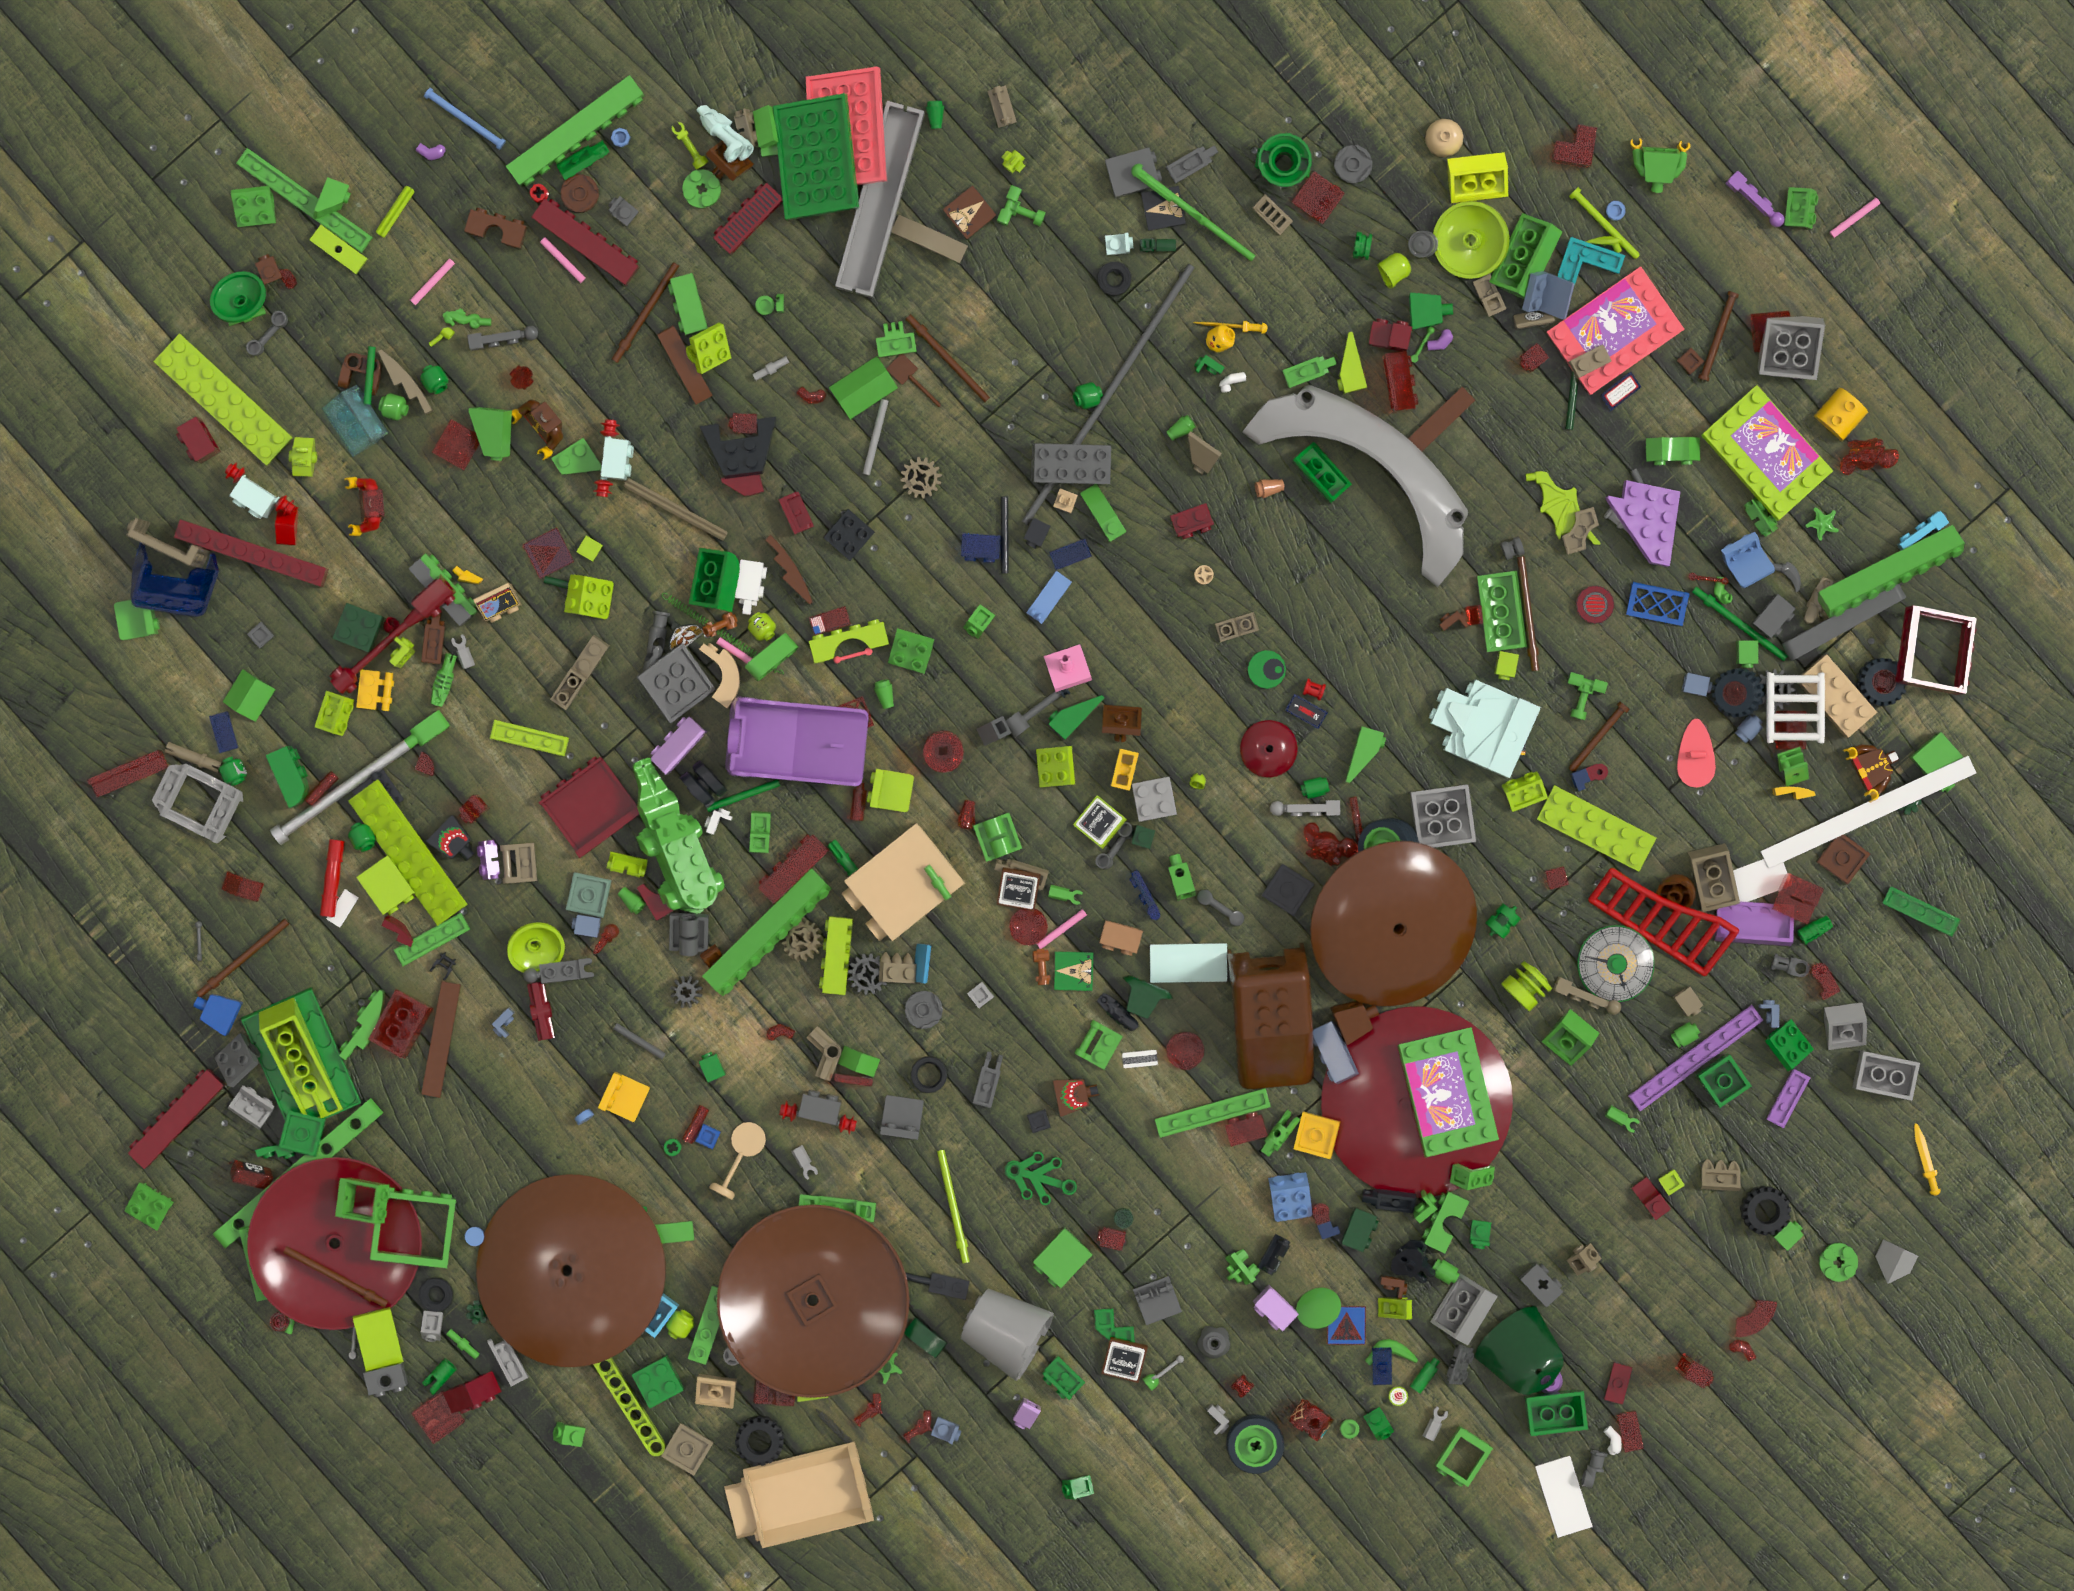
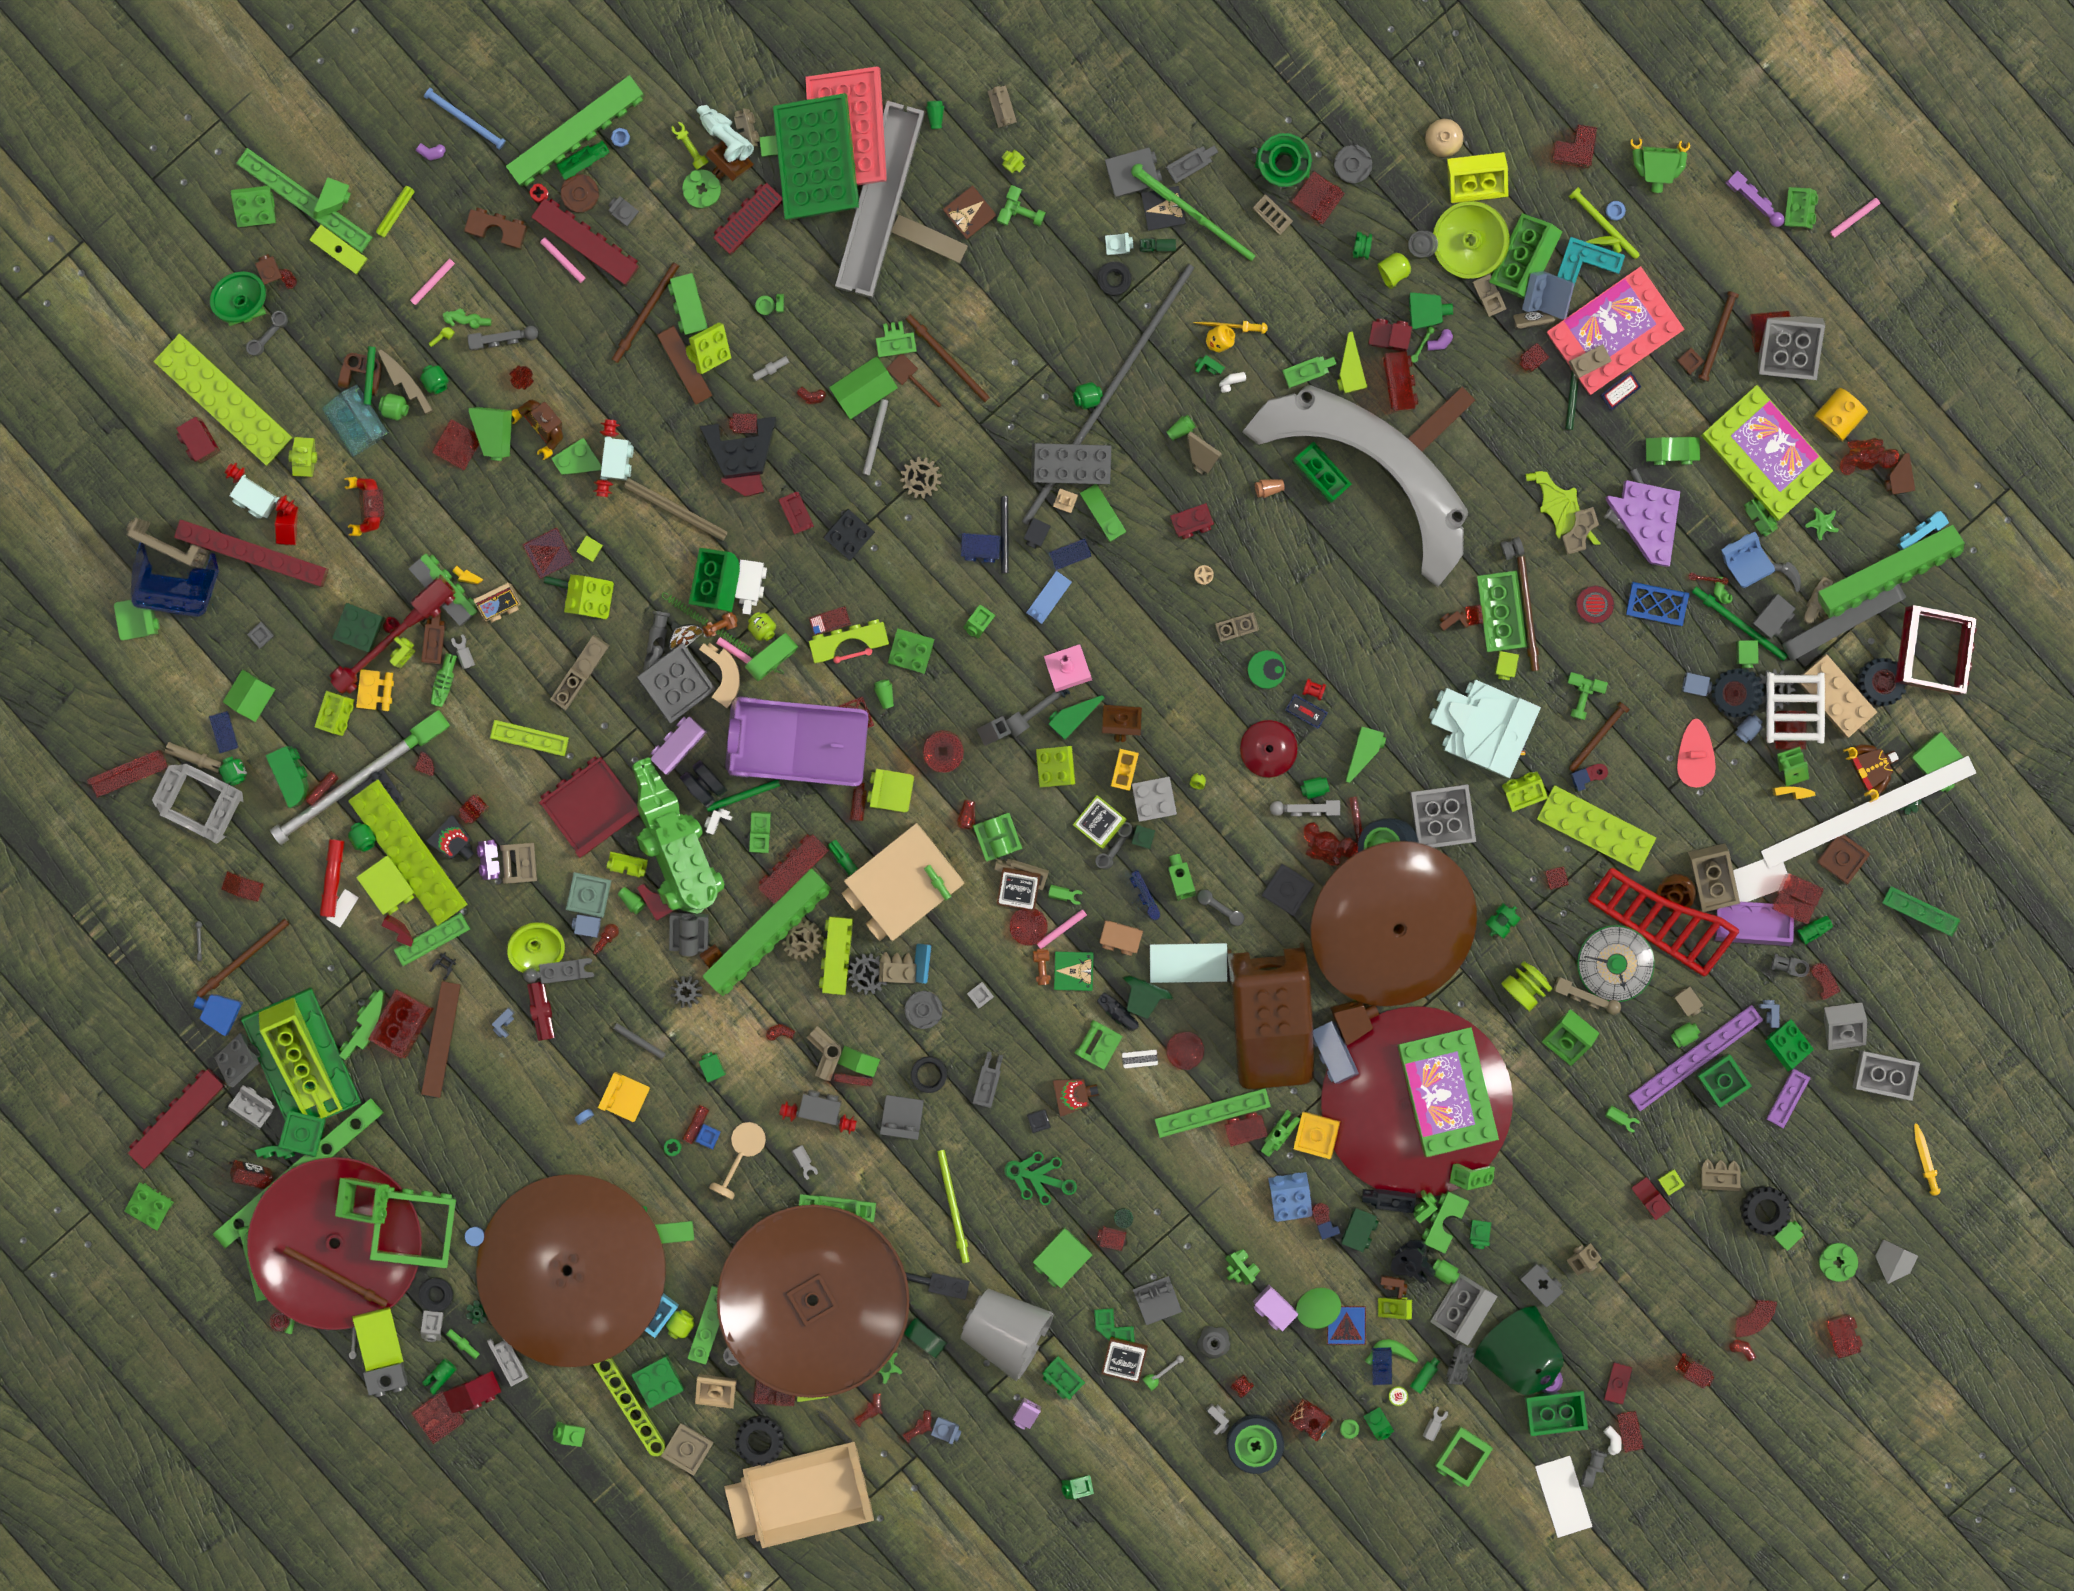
(765, 126): bright green tile -> none
(793, 575): reddish brown slope -> none
(1276, 1248): black hinge -> none
(1844, 1335): none -> clear red brick
(1900, 477): none -> reddish brown slope

